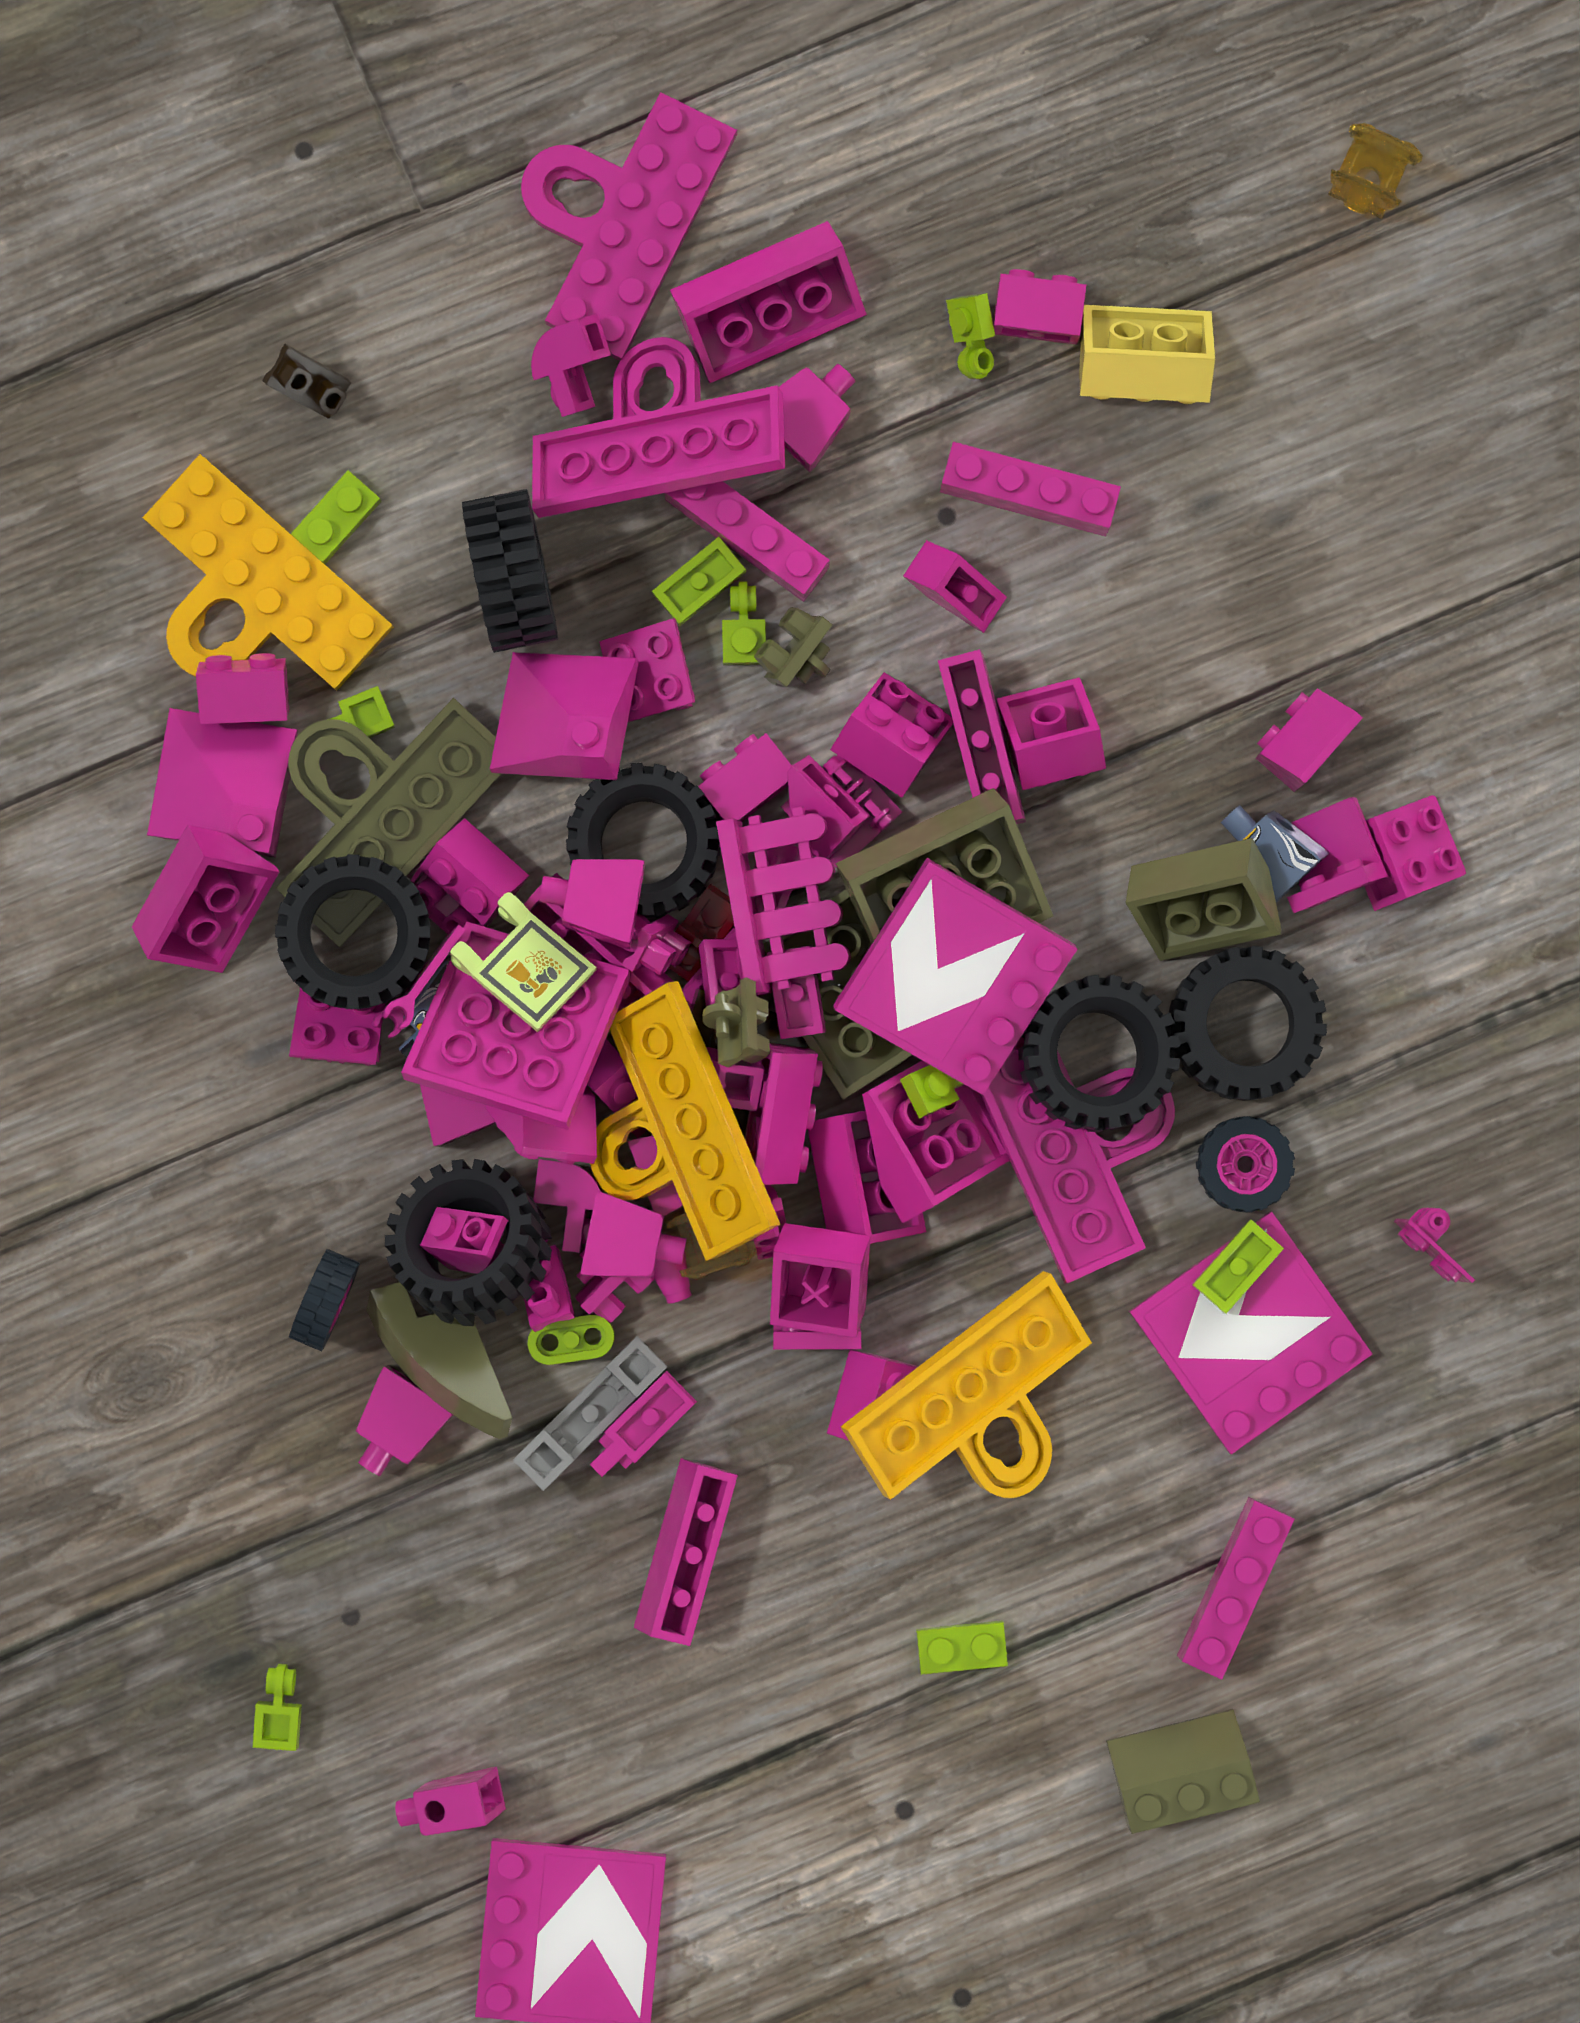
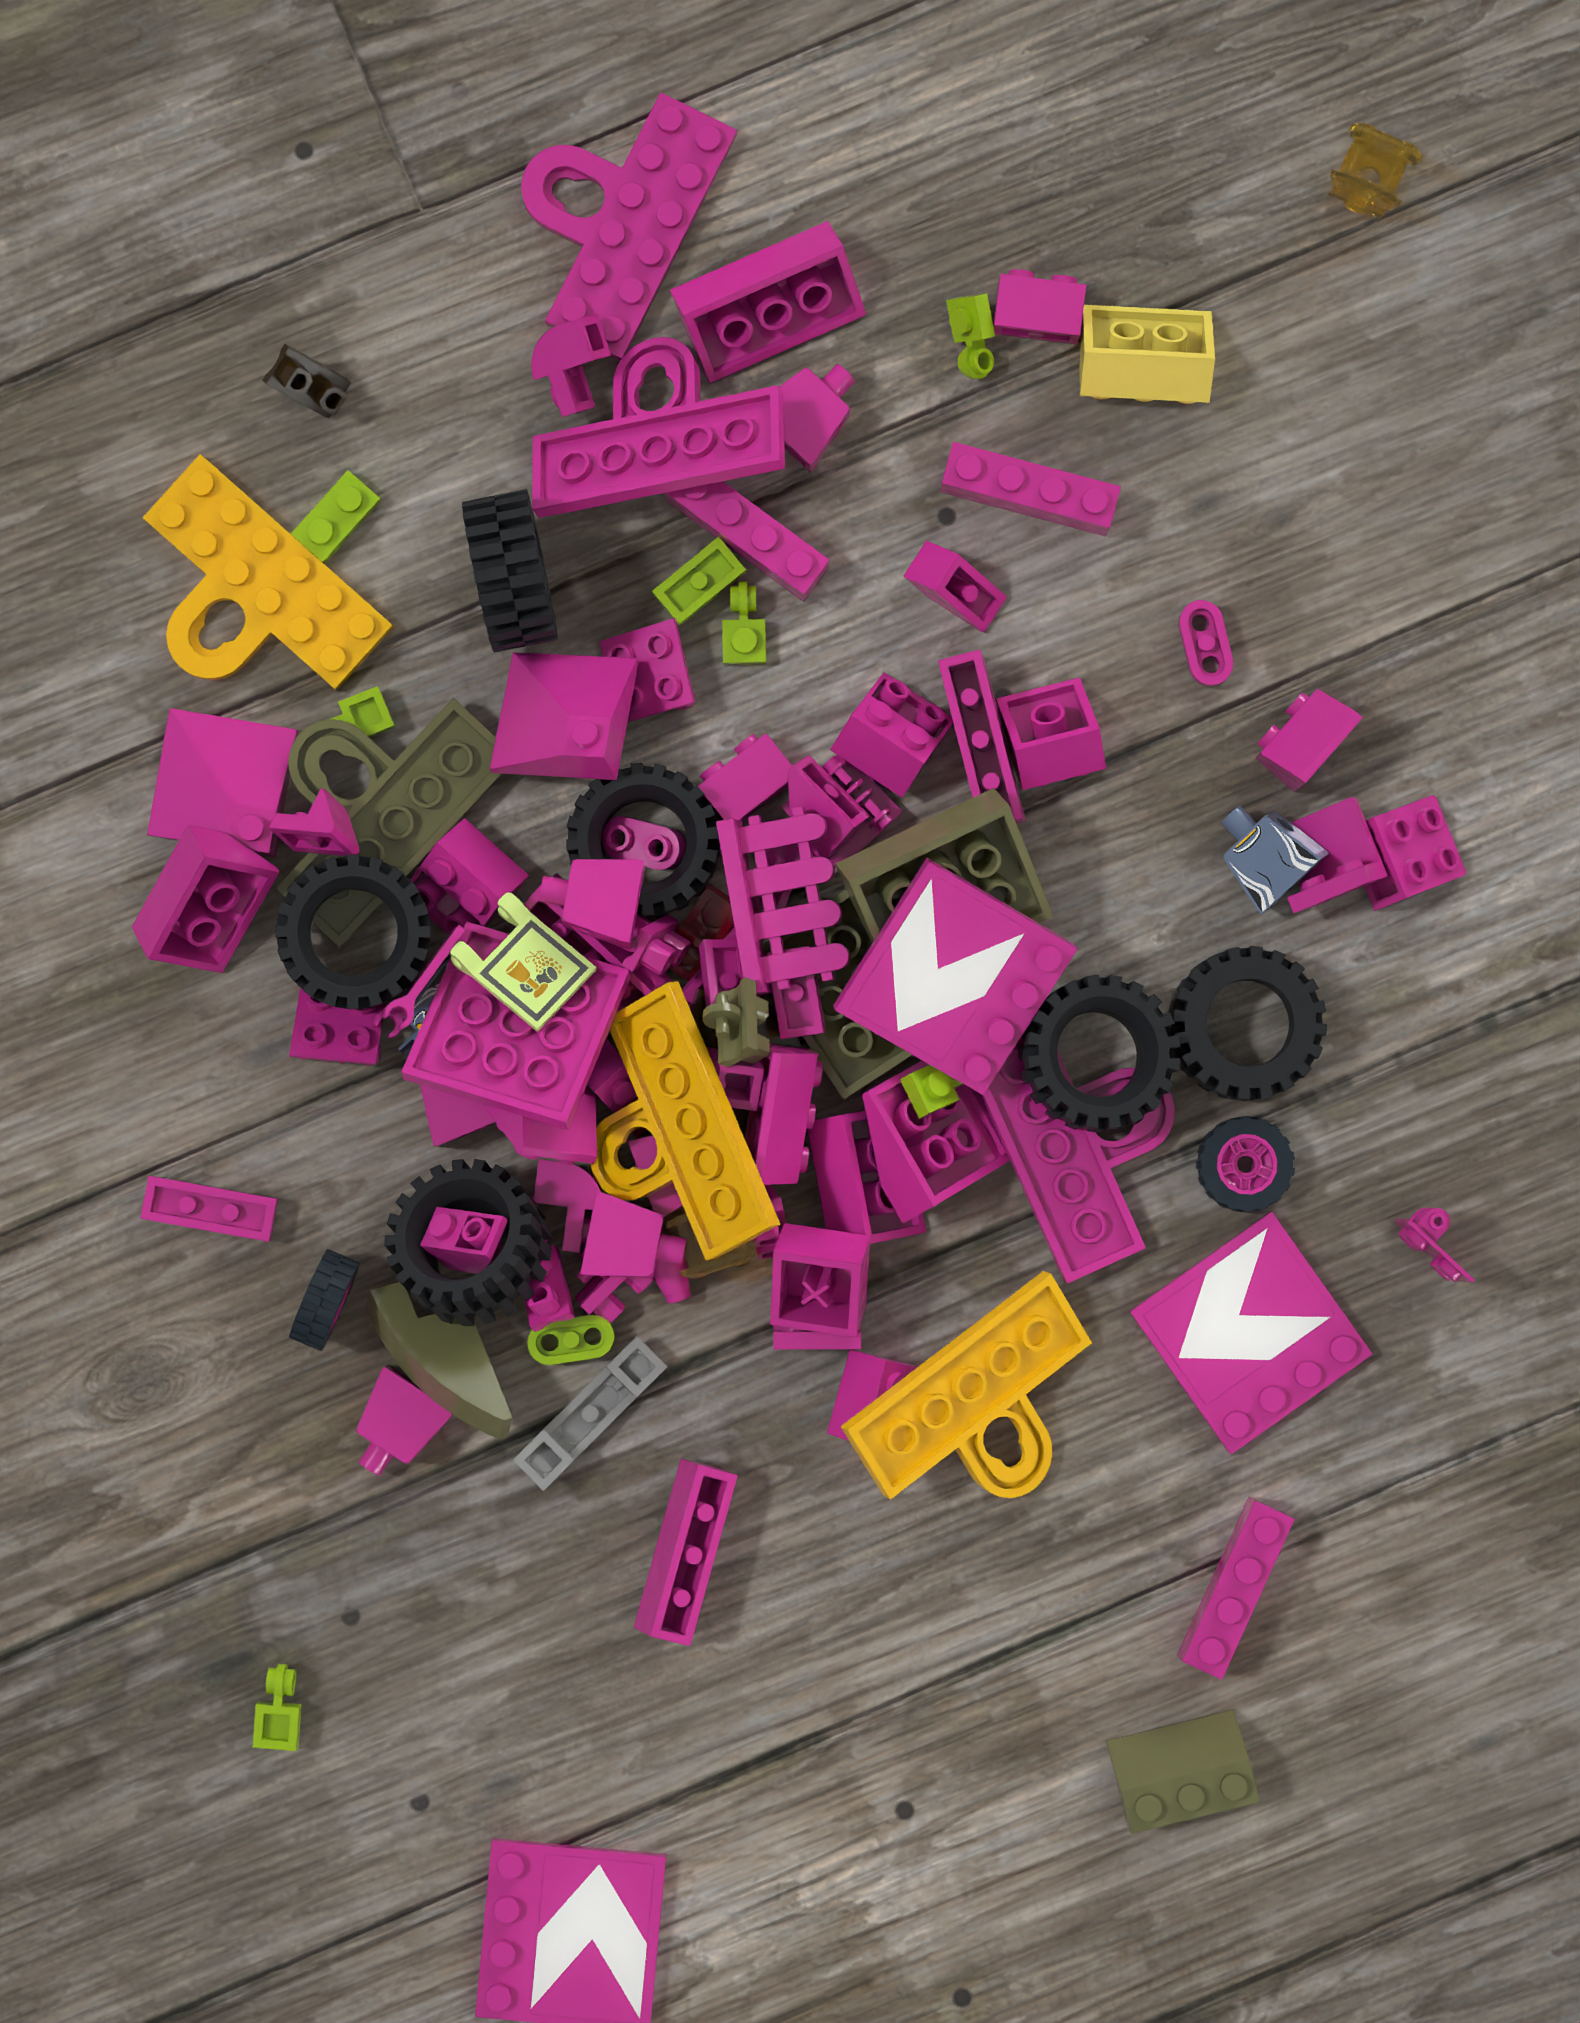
(209, 1208): none -> dark pink plate
(242, 689): dark pink brick -> none
(321, 831): none -> dark pink slope
(453, 1803): dark pink torso -> none
(641, 841): none -> dark pink plate
(643, 1423): dark pink hinge -> none
(799, 656): olive hips -> none
(962, 1647): lime plate -> none
(1204, 899): olive slope -> none
(1205, 644): none -> dark pink plate
(1237, 1266): lime plate -> none

